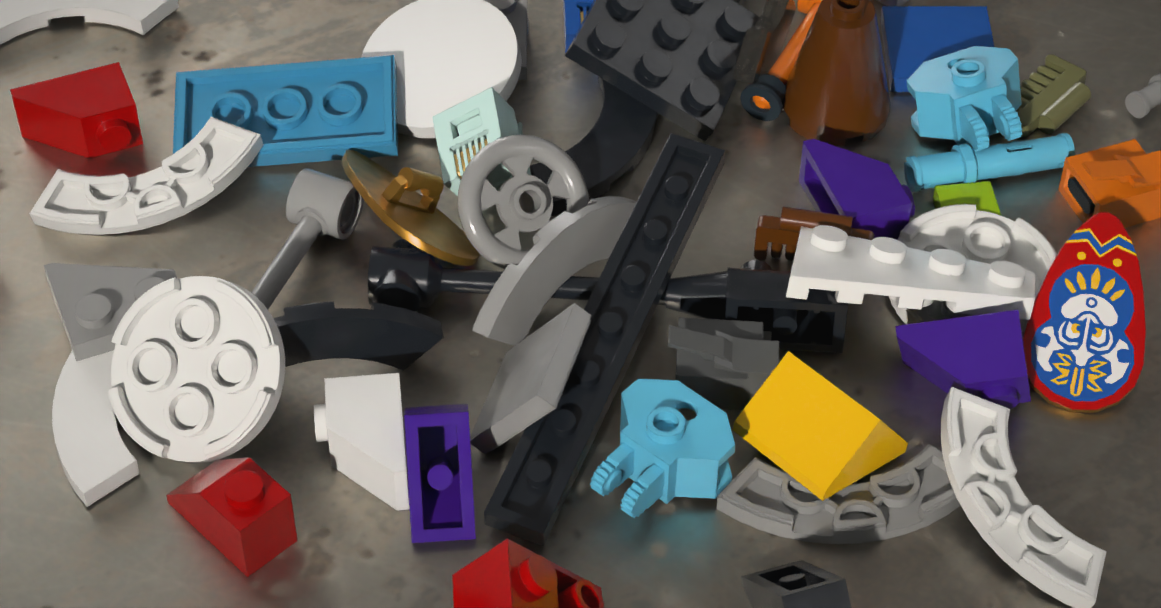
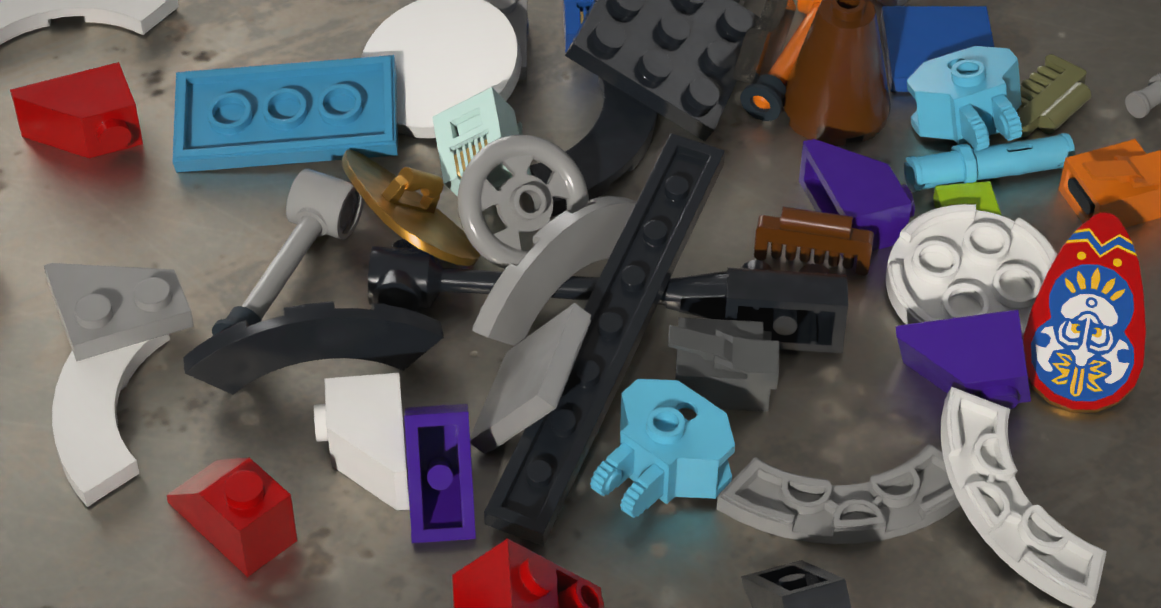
(138, 202): white tile -> none
(196, 369): white tile -> none
(815, 430): yellow slope -> none
(909, 276): white wing -> none

